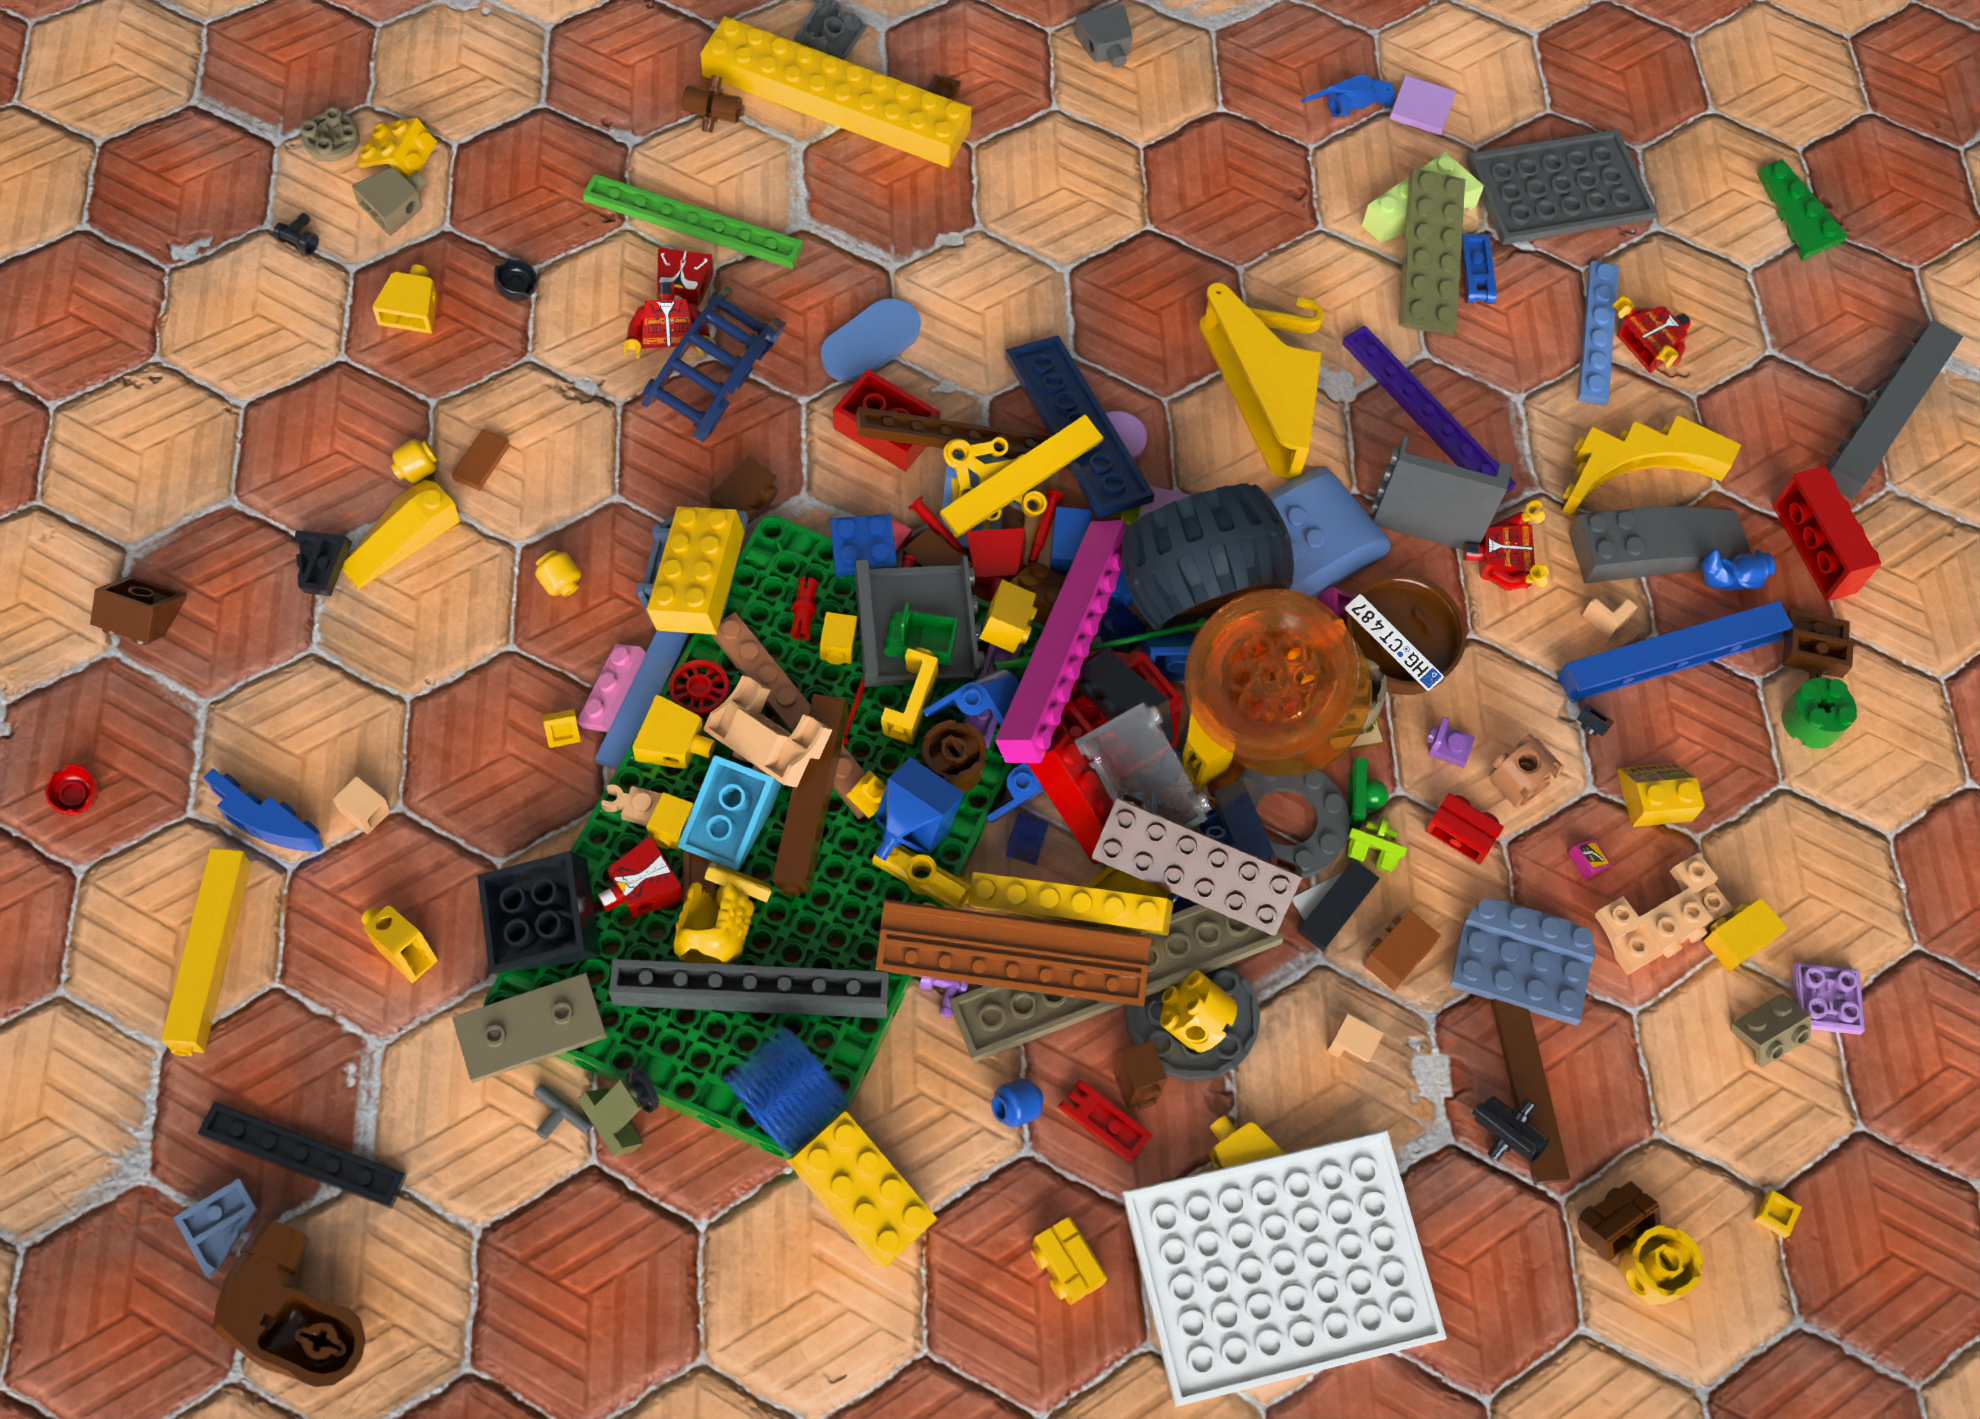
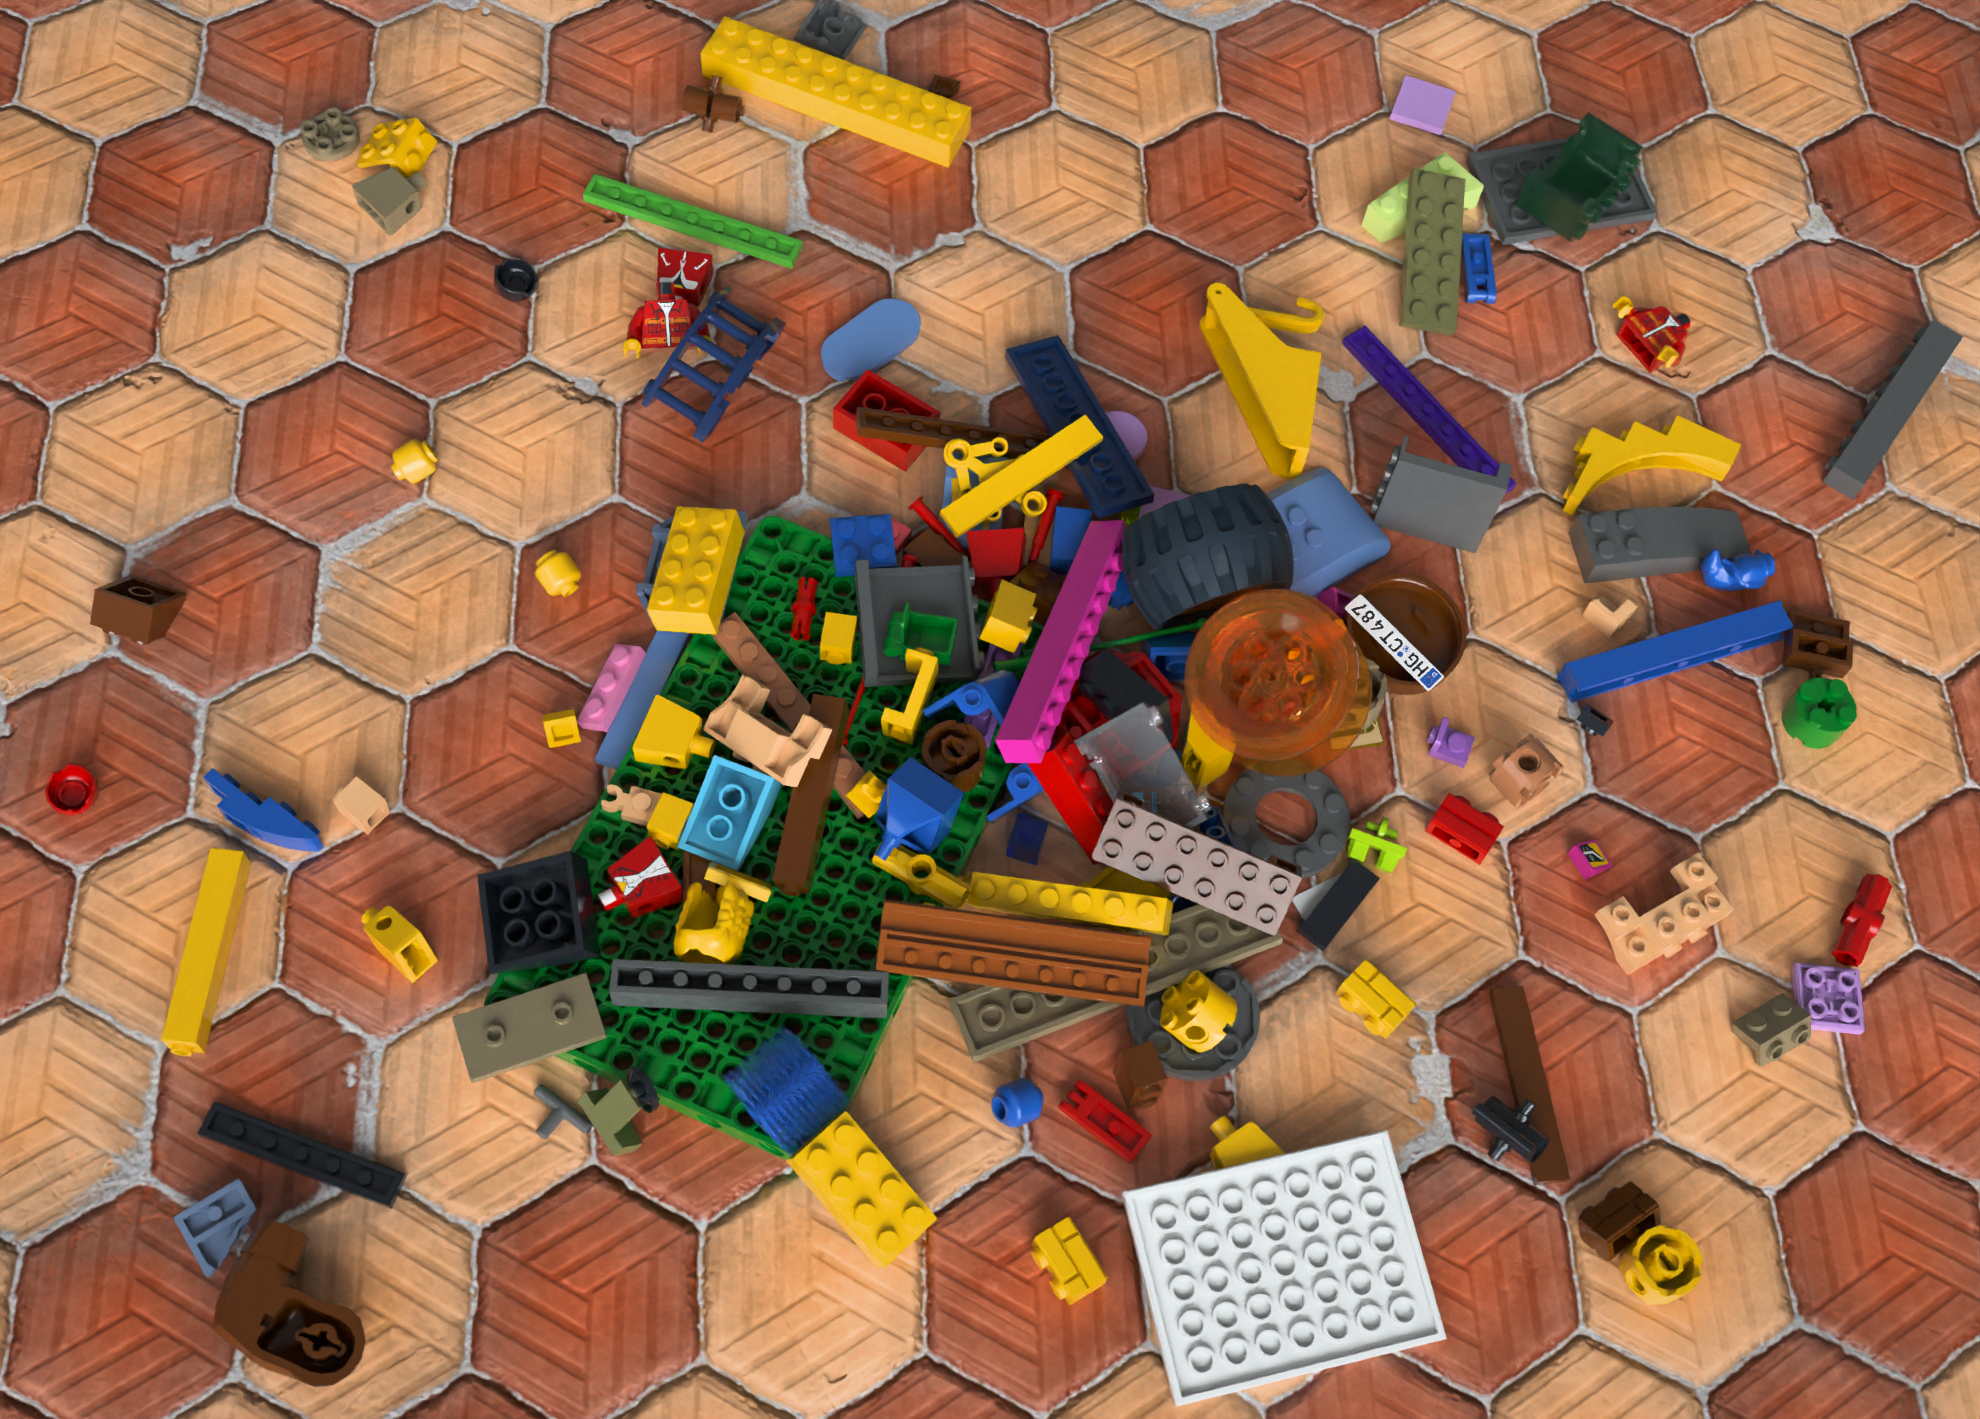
(306, 242): black piece -> none
(320, 561): black wing -> none
(403, 529): yellow wedge -> none
(407, 301): yellow torso -> none
(480, 459): dark orange tile -> none
(699, 686): red wheel -> none
(745, 489): reddish brown brick -> none
(952, 988): medium lavender piece -> none
(1105, 34): dark grey torso -> none
(1120, 624): clear blue brick -> none
(1243, 820): dark blue slope -> none
(1355, 94): blue animal -> none
(1356, 1039): light nougat panel -> none
(1363, 793): green tile -> none
(1375, 999): none -> yellow brick
(1401, 949): dark orange brick -> none
(1508, 551): red torso -> none
(1524, 959): sand blue plate -> none
(1581, 179): none -> clear green windscreen
(1598, 333): medium blue plate -> none
(1660, 794): yellow slope -> none
(1744, 934): yellow brick -> none
(1778, 1213): yellow tile -> none
(1804, 215): green wing -> none
(1826, 533): red brick -> none
(1862, 920): none -> red piece

